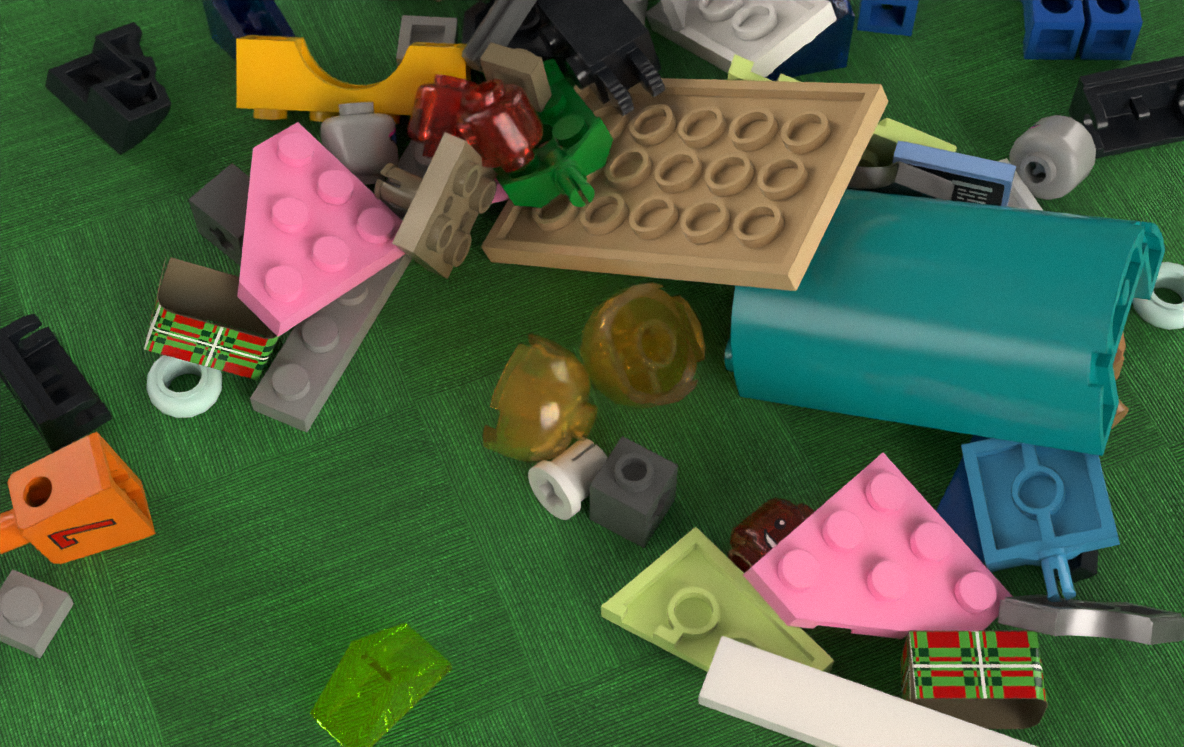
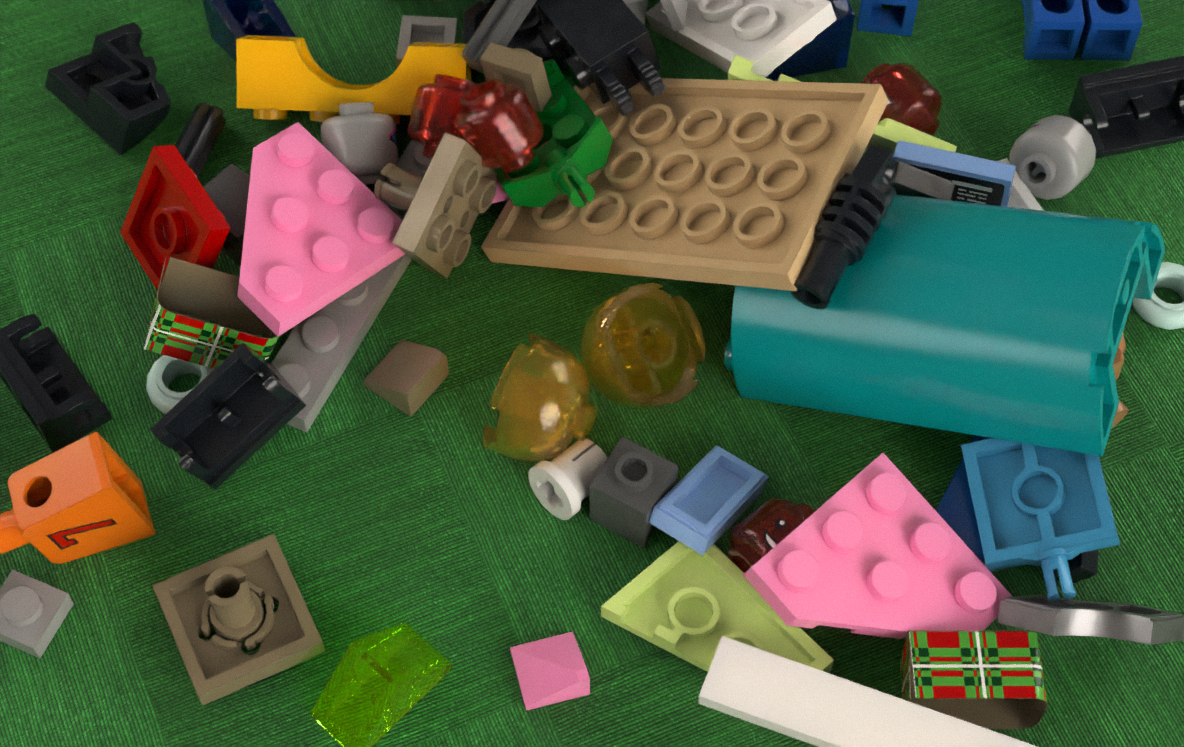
(172, 216): none -> red plate
(200, 135): none -> black axle
(228, 416): none -> black hinge
(231, 598): none -> dark tan plate
(408, 375): none -> dark tan slope
(550, 670): none -> bright pink slope
(708, 500): none -> light blue tile
(848, 226): none -> black hinge
(910, 96): none -> clear red head

